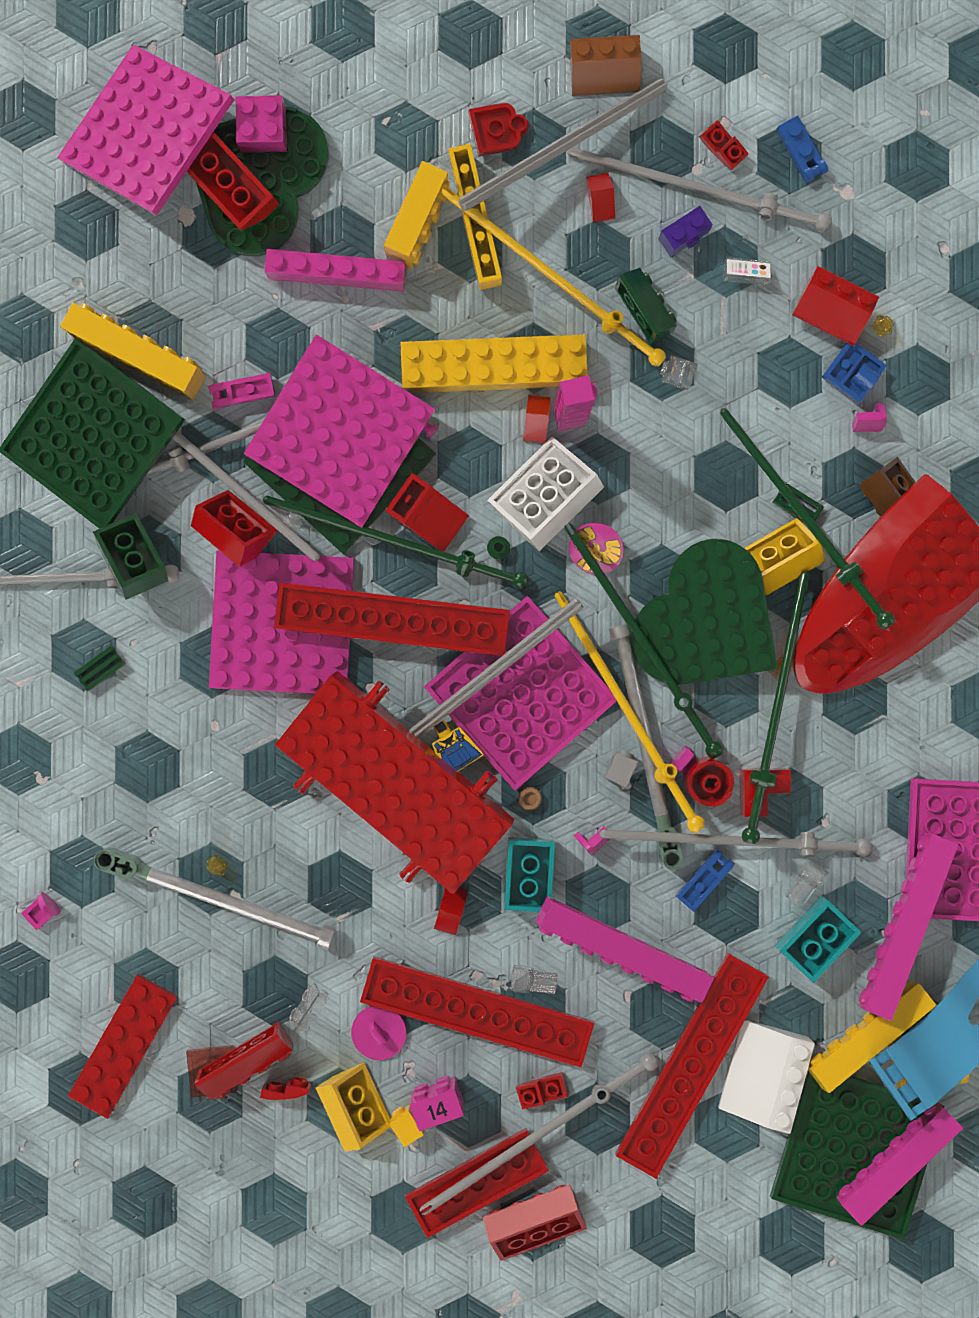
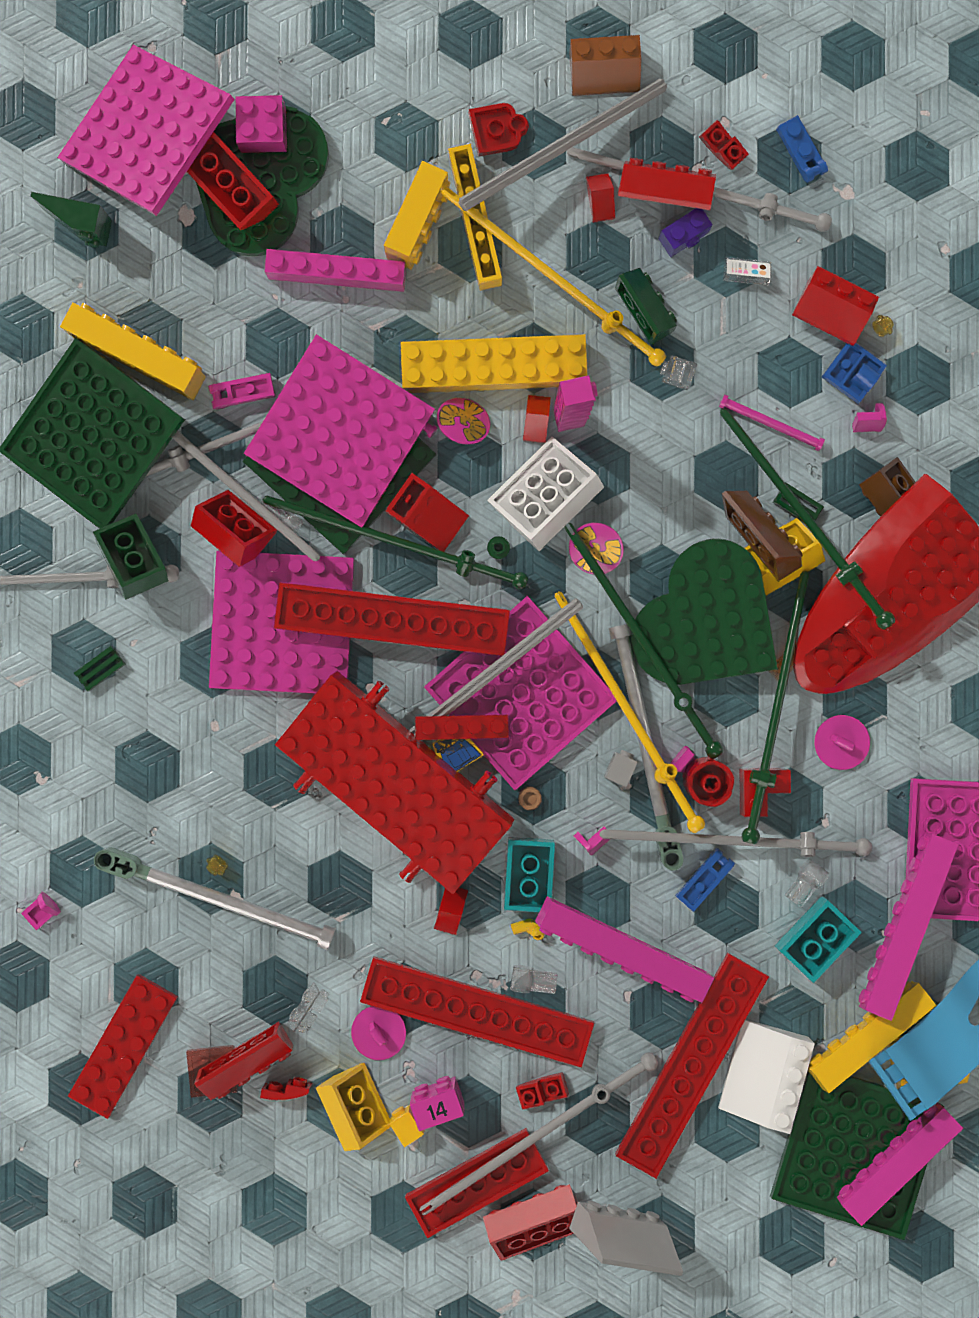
(81, 218): none -> dark green slope
(461, 727): none -> red plate
(463, 421): none -> shield
(529, 926): none -> yellow arm
(626, 1237): none -> light grey slope
(667, 184): none -> red slope
(761, 533): none -> reddish brown slope
(772, 423): none -> dark pink bar
(842, 742): none -> dark pink shield

